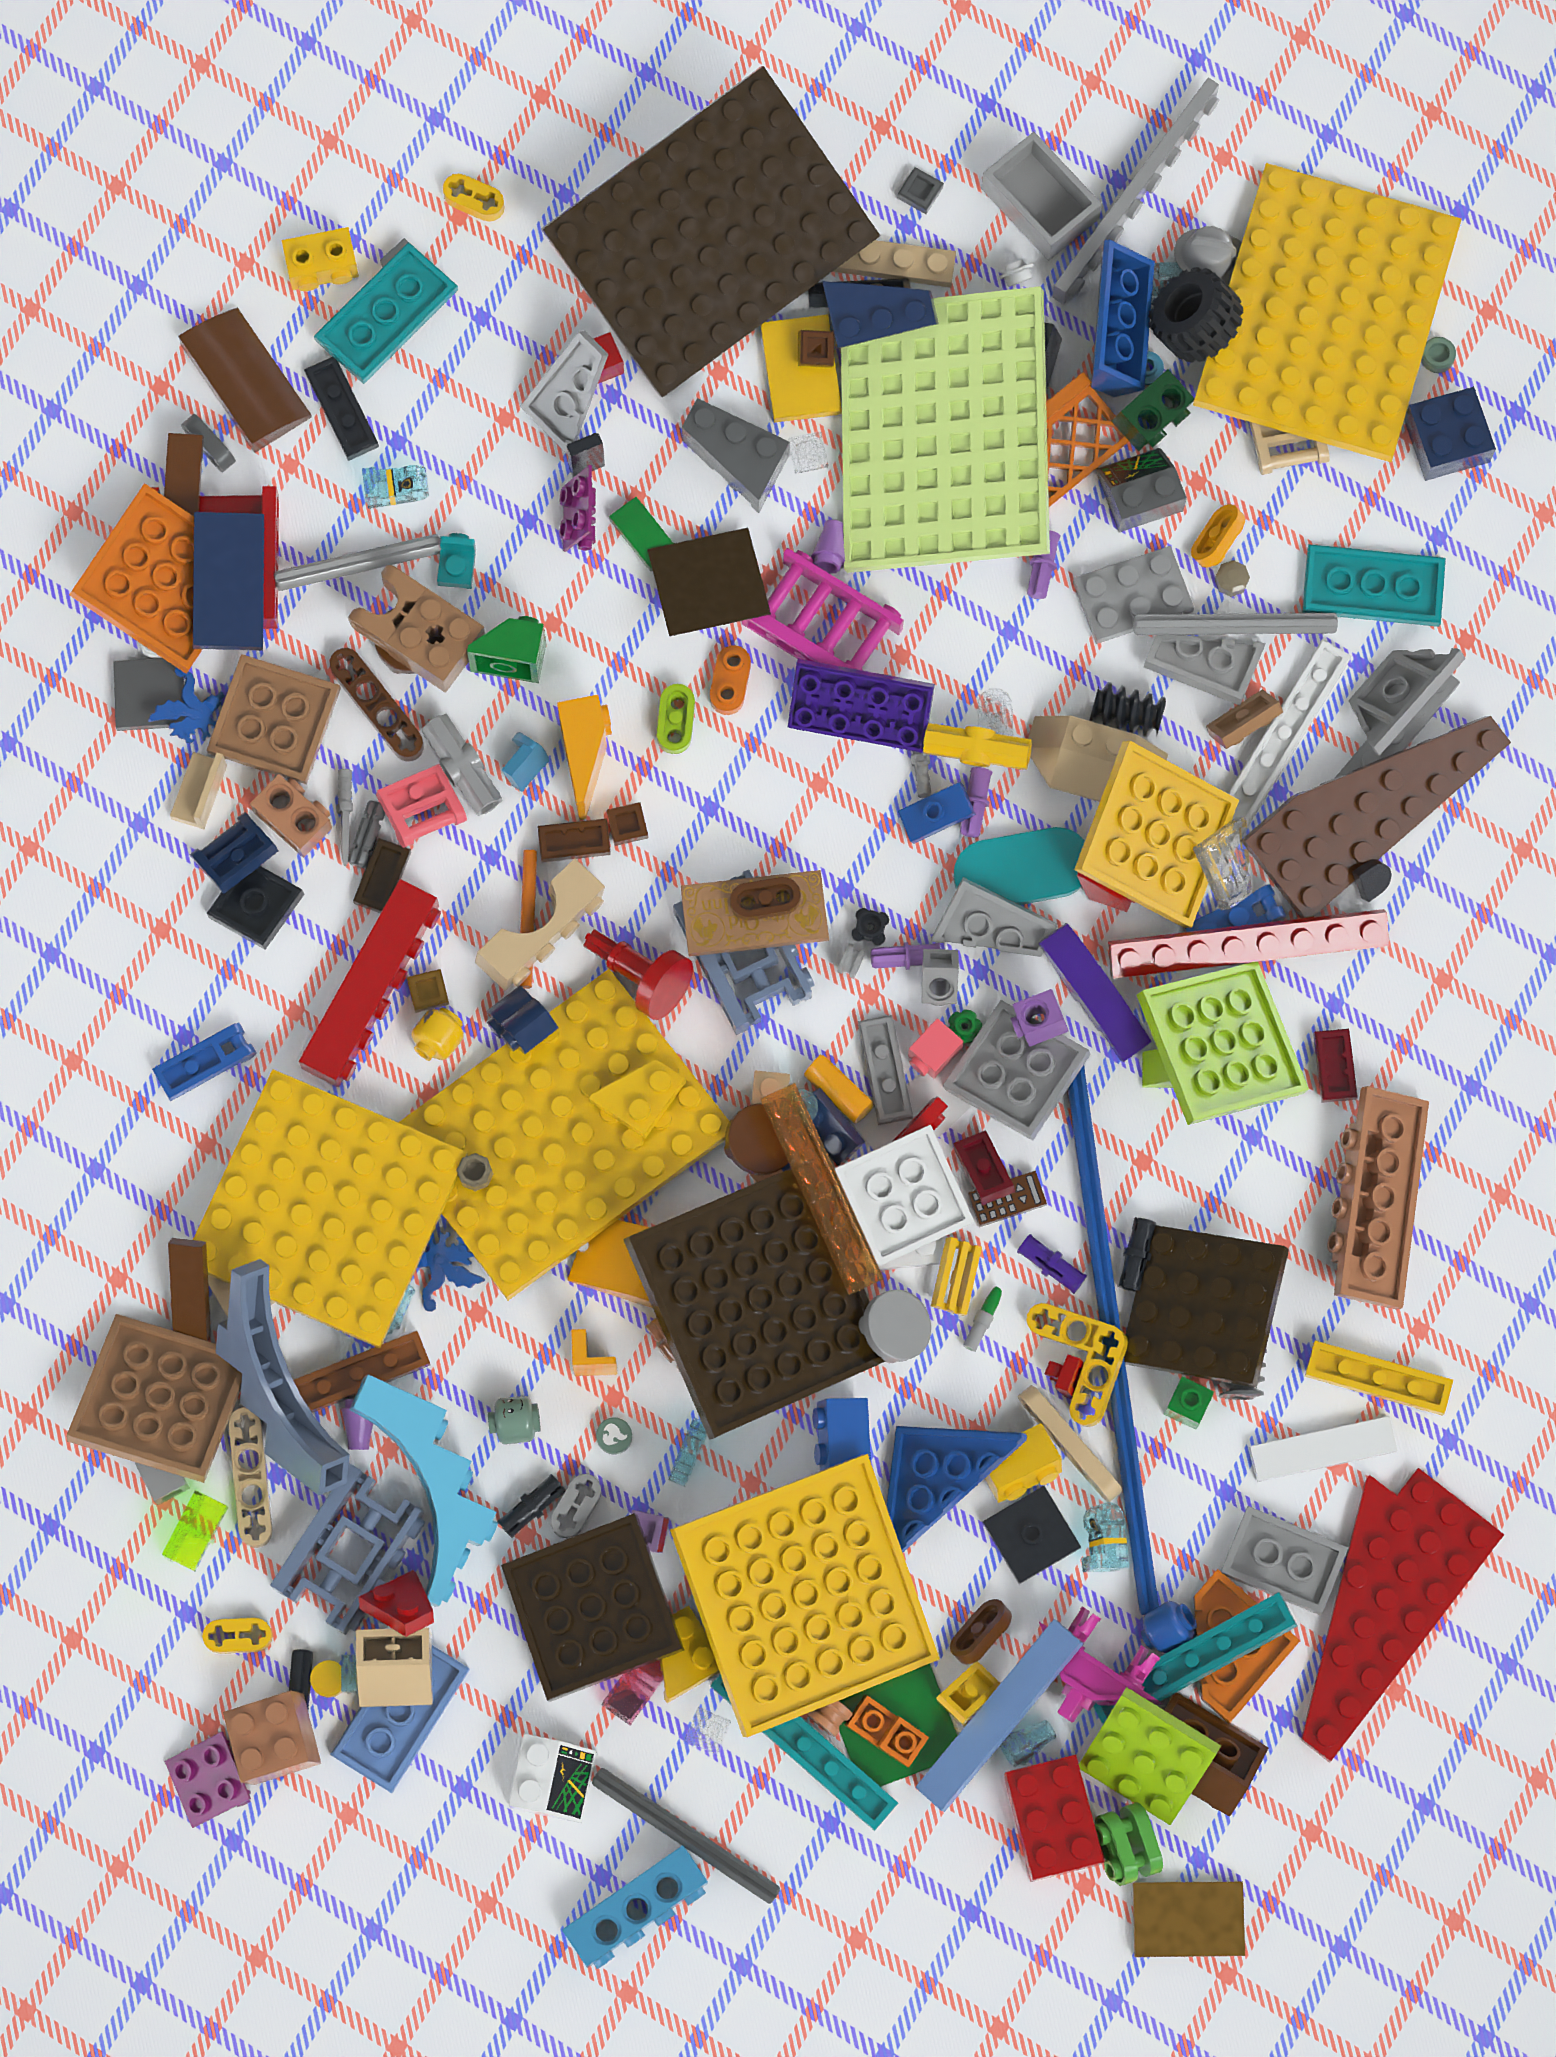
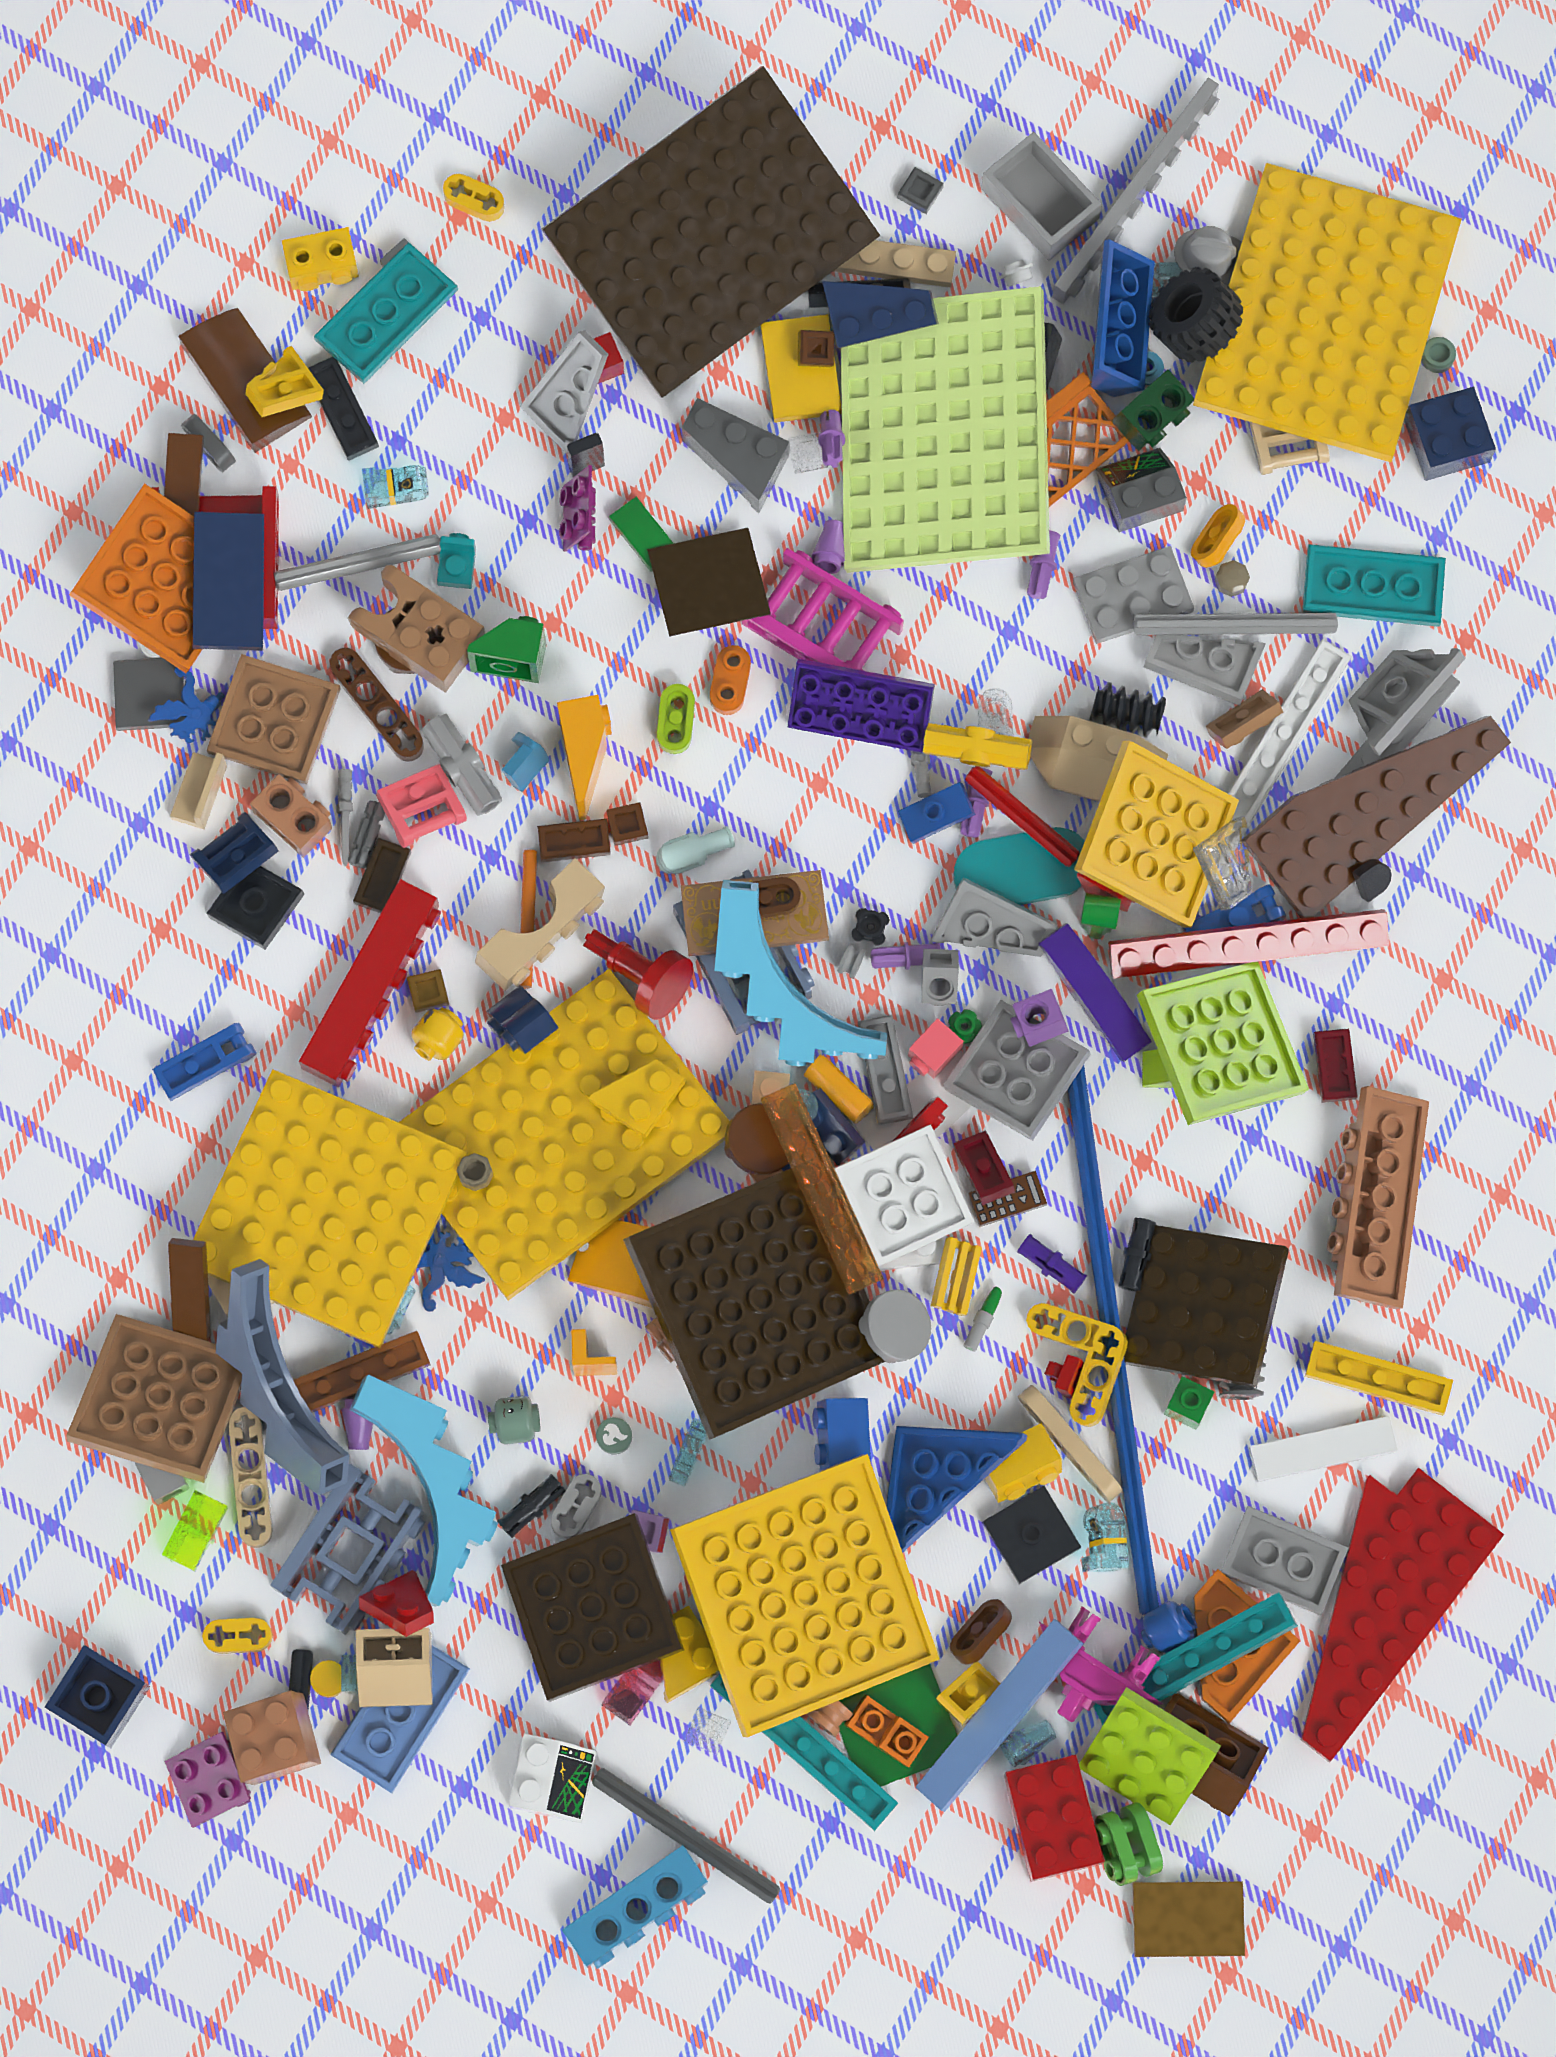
(97, 1696): none -> dark blue brick
(283, 385): none -> yellow wing
(692, 850): none -> light aqua arm
(771, 995): none -> medium azure arch
(831, 438): none -> medium lavender axle
(1022, 816): none -> red axle
(1099, 915): none -> green piece

